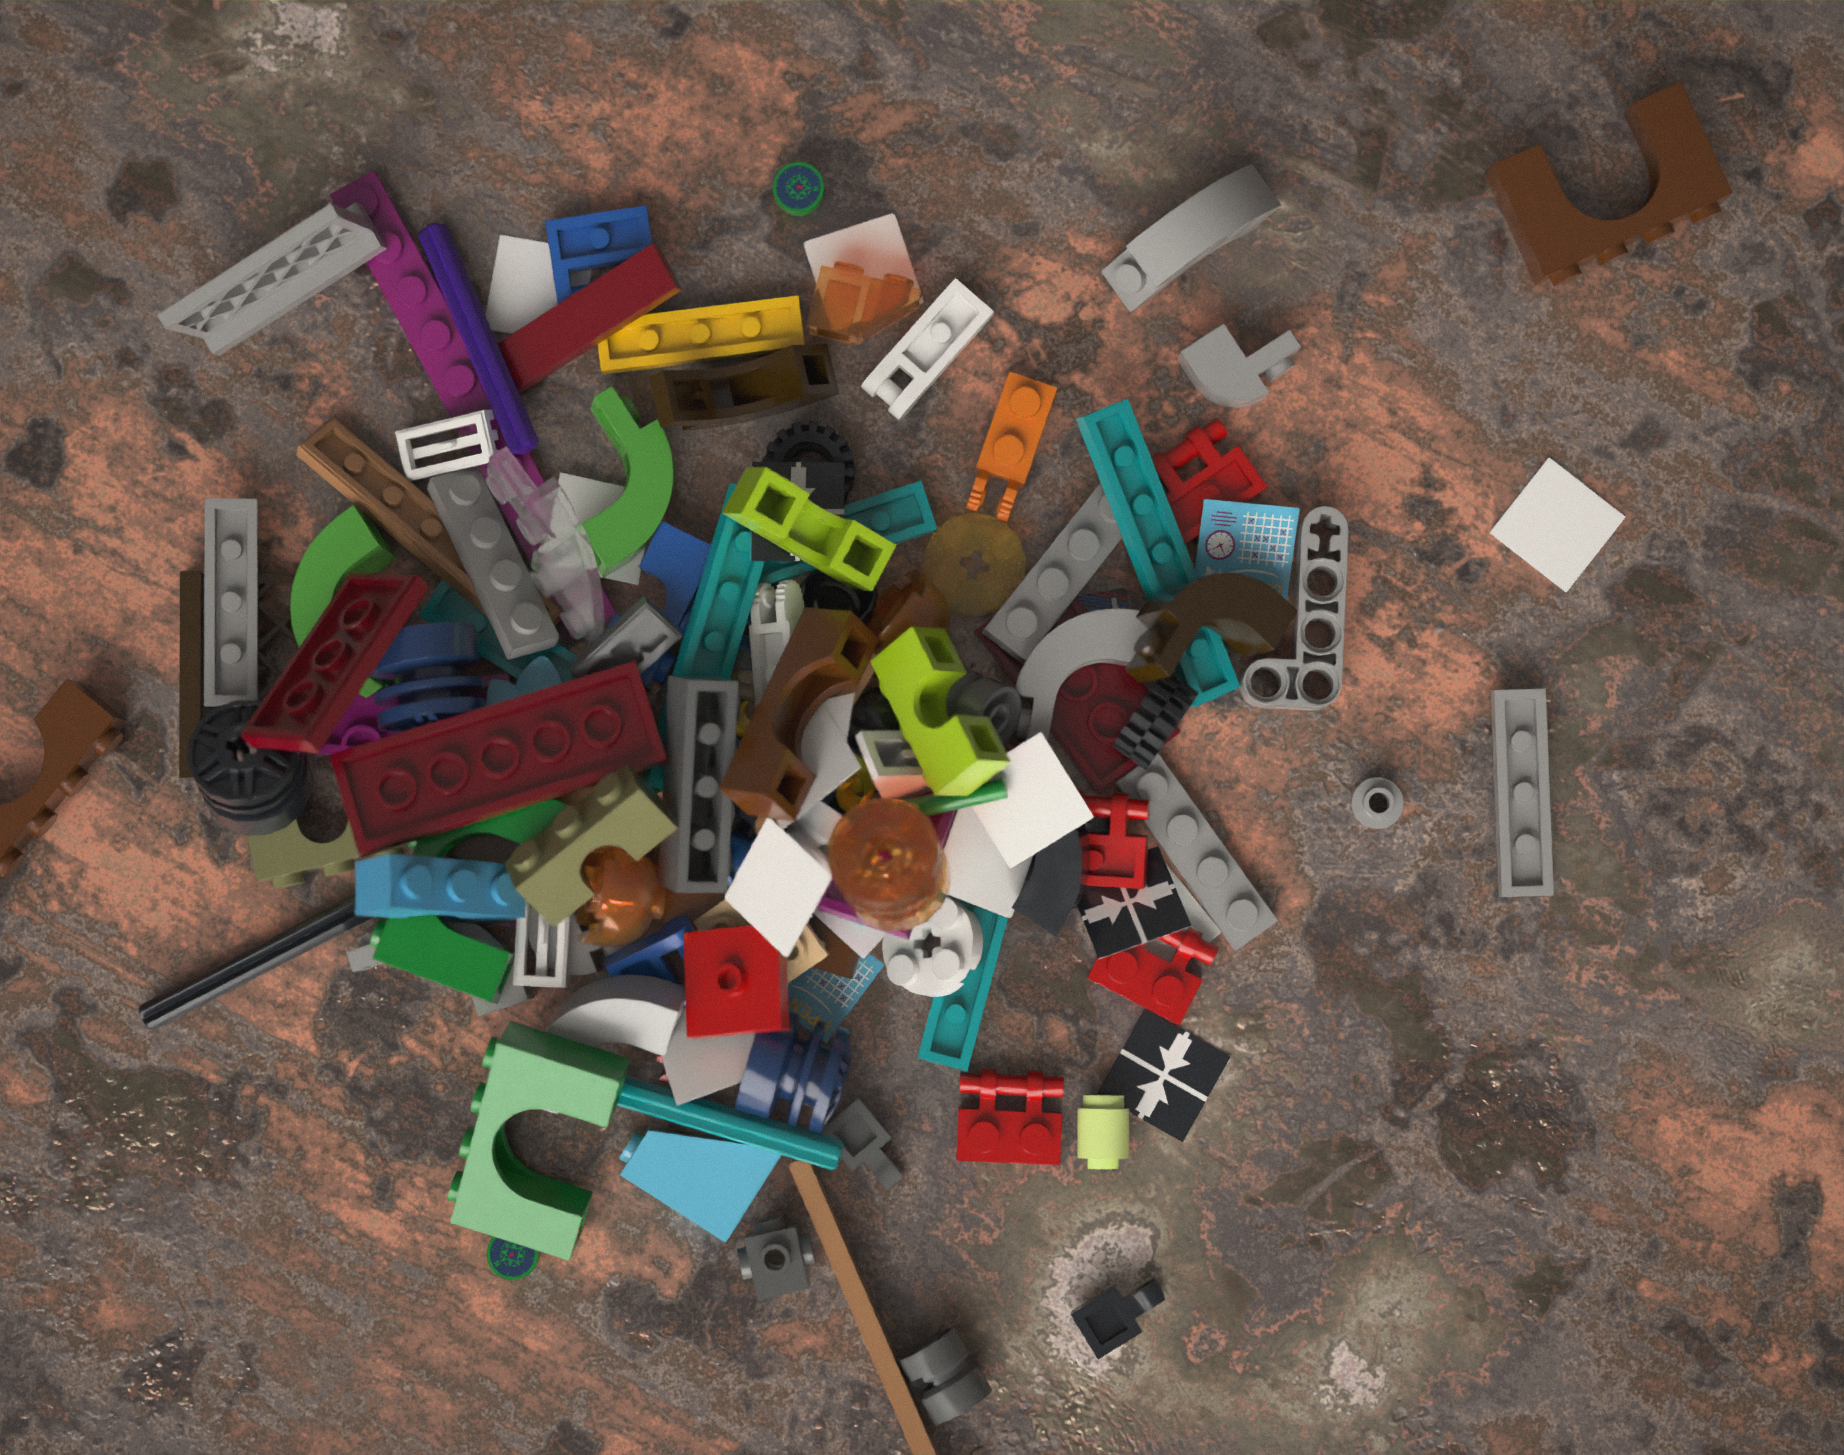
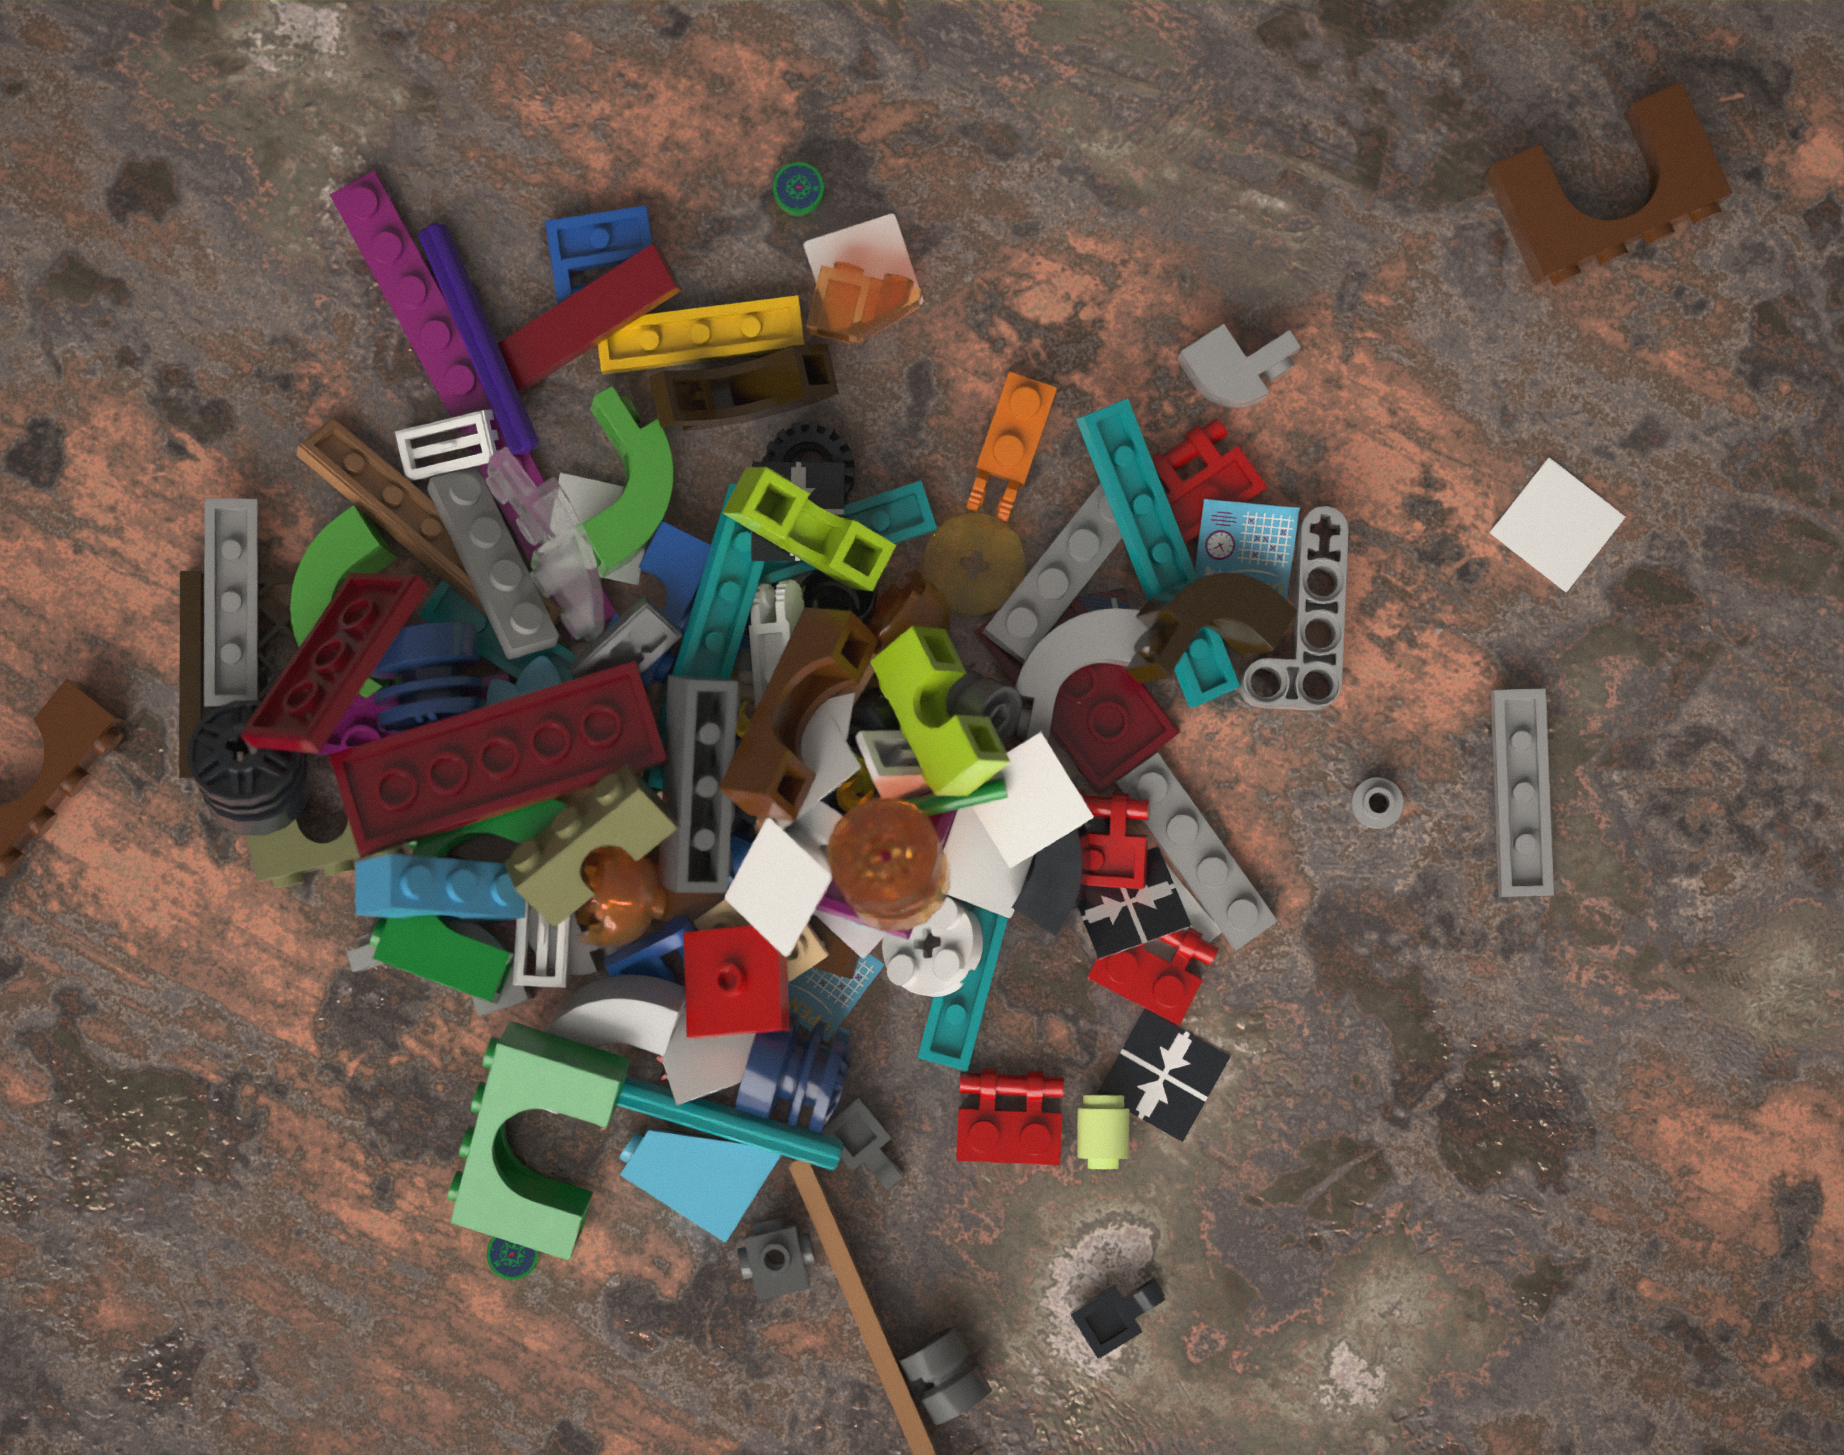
(251, 964): black axle -> none
(276, 277): light grey fence -> none
(523, 284): white sticker -> none
(928, 347): white plate -> none
(1155, 720): black tyre -> none
(1189, 234): light grey arch -> none

